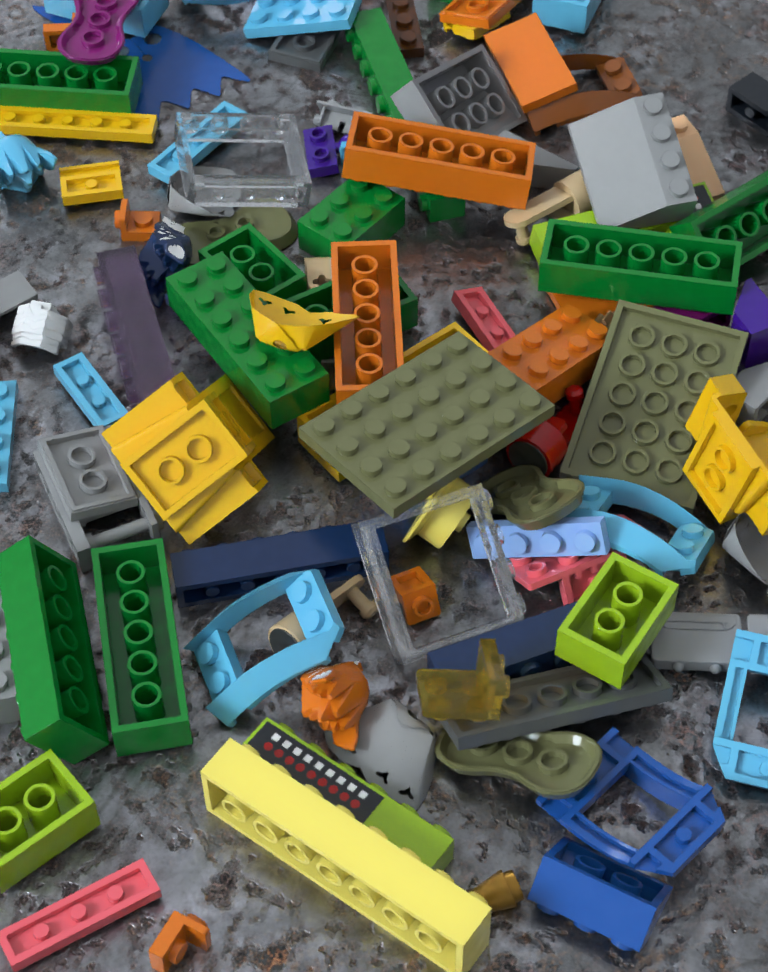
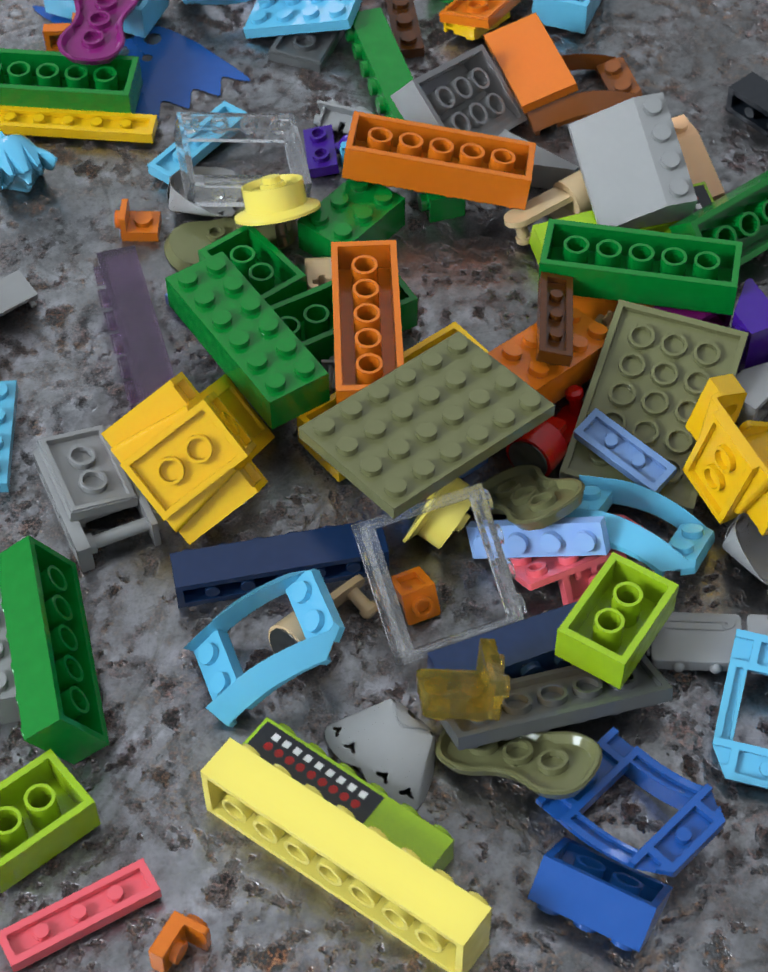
(41, 326): white hair -> none
(89, 390): medium azure plate -> none
(91, 183): yellow plate -> none
(140, 648): green brick -> none
(164, 255): dark blue piece -> none
(275, 201): none -> light yellow piece
(290, 330): yellow piece -> none
(336, 700): orange piece -> none
(482, 317): coral plate -> none
(500, 890): pearl gold cone -> none
(555, 319): none -> reddish brown plate
(624, 451): none -> medium blue plate

